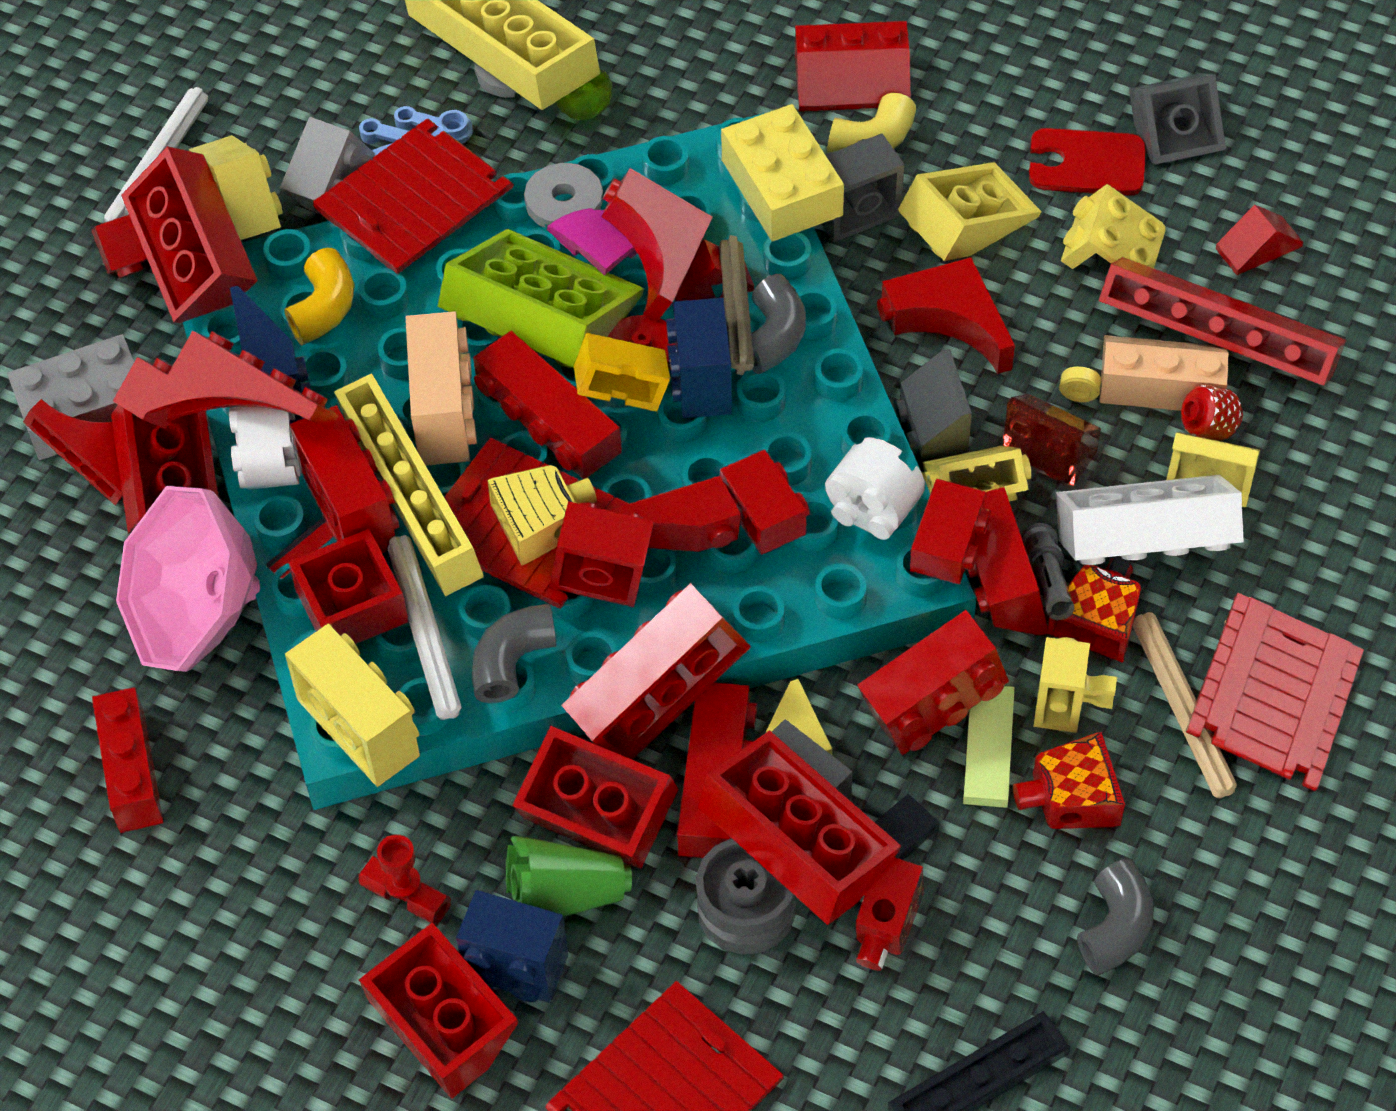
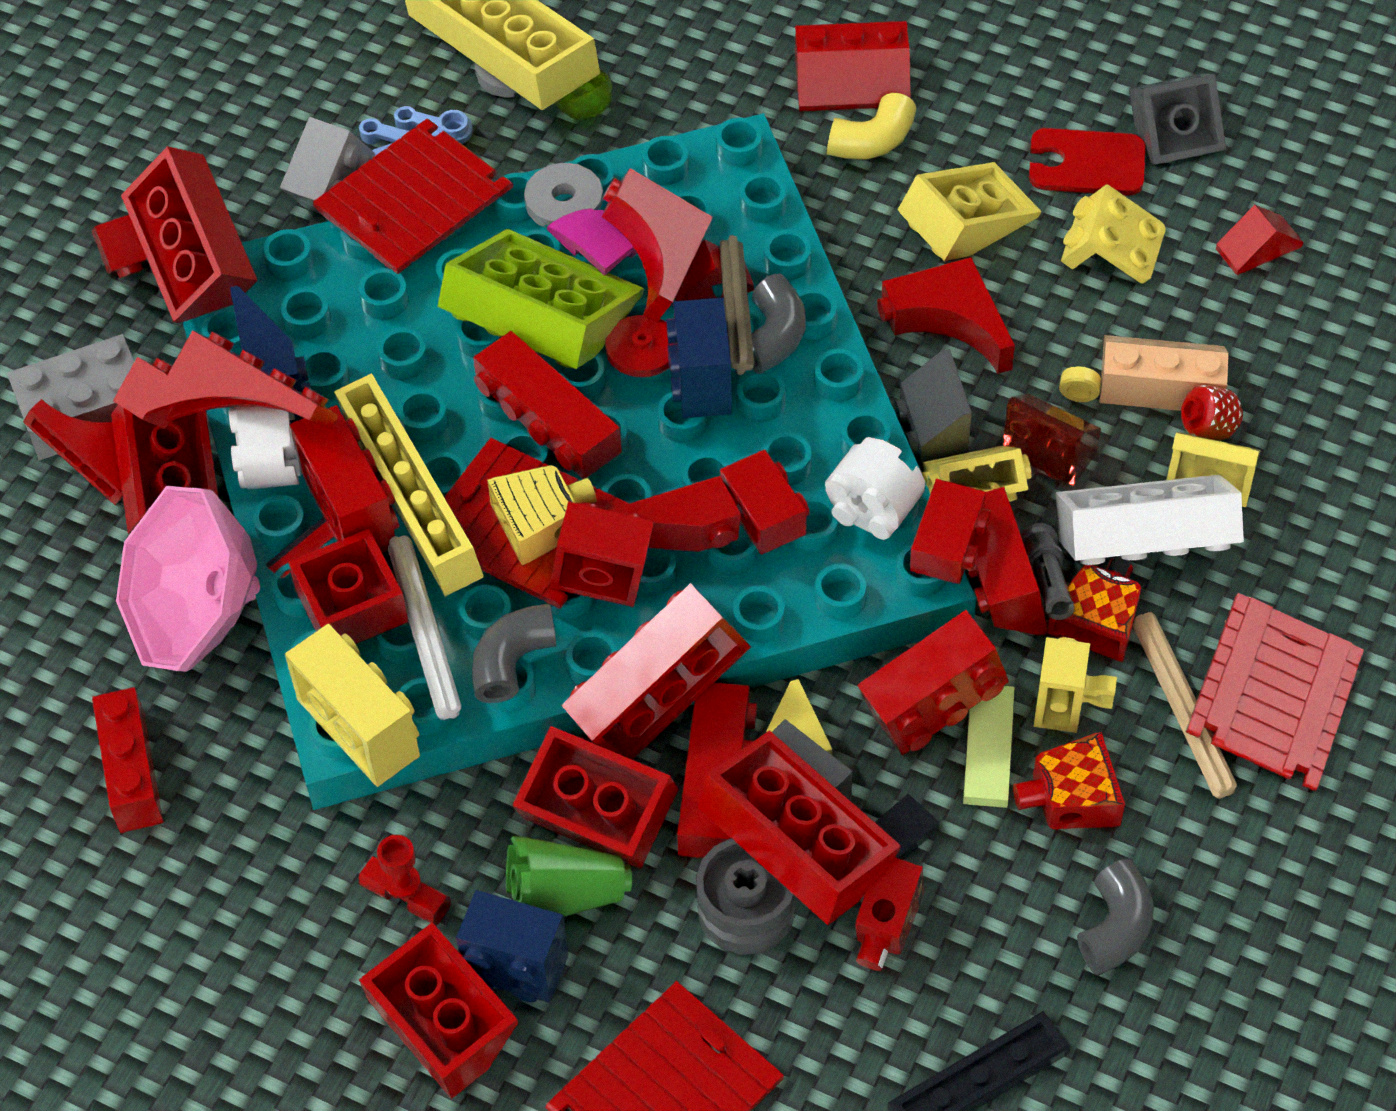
(170, 136): white axle -> none
(243, 185): light yellow brick -> none
(329, 300): yellow cylinder -> none
(440, 388): light nougat brick -> none
(621, 371): yellow brick -> none
(782, 172): light yellow brick -> none
(871, 186): dark grey brick -> none
(1222, 320): red brick -> none

